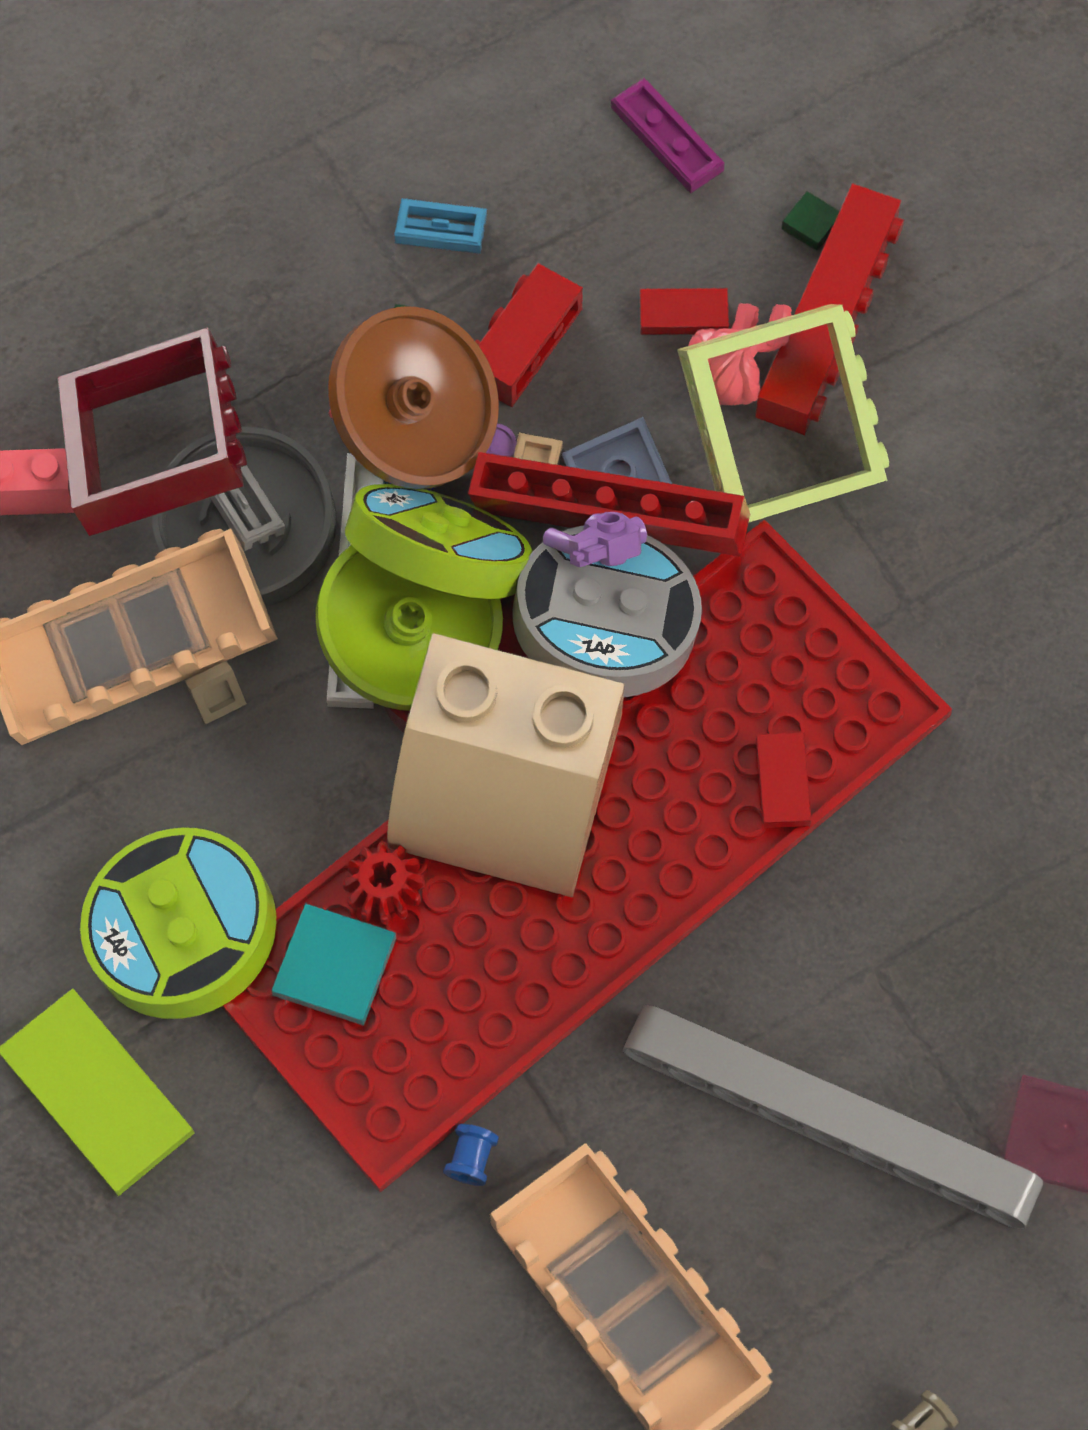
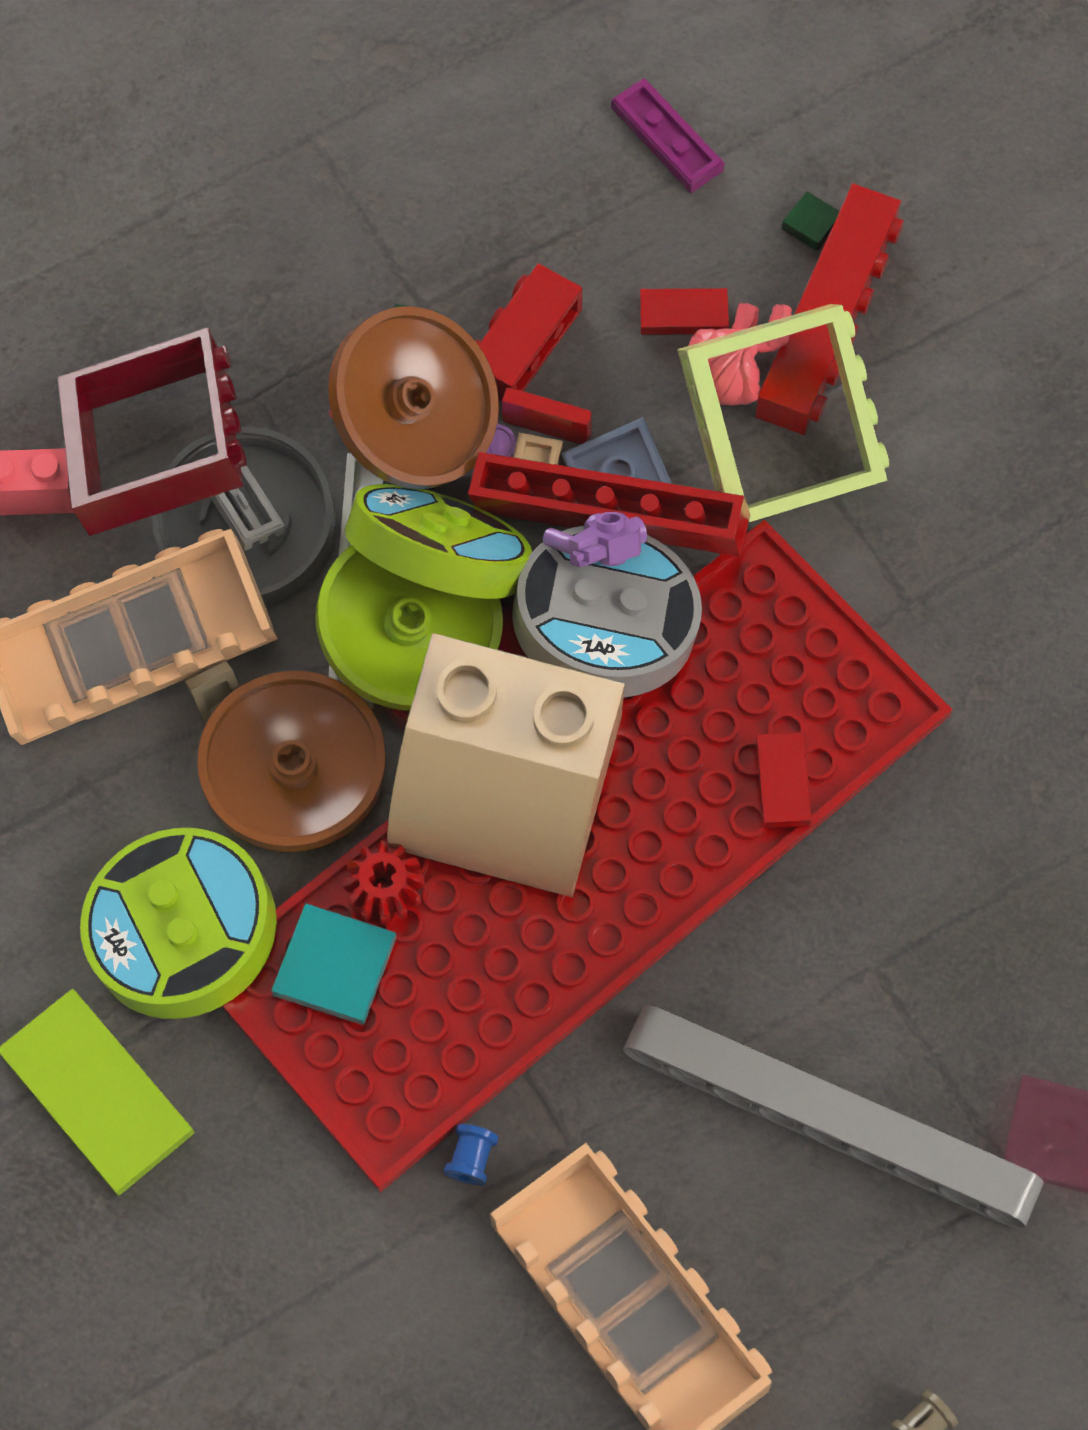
(292, 761): none -> dark orange dish
(440, 232): dark azure tile -> none
(546, 416): none -> red tile

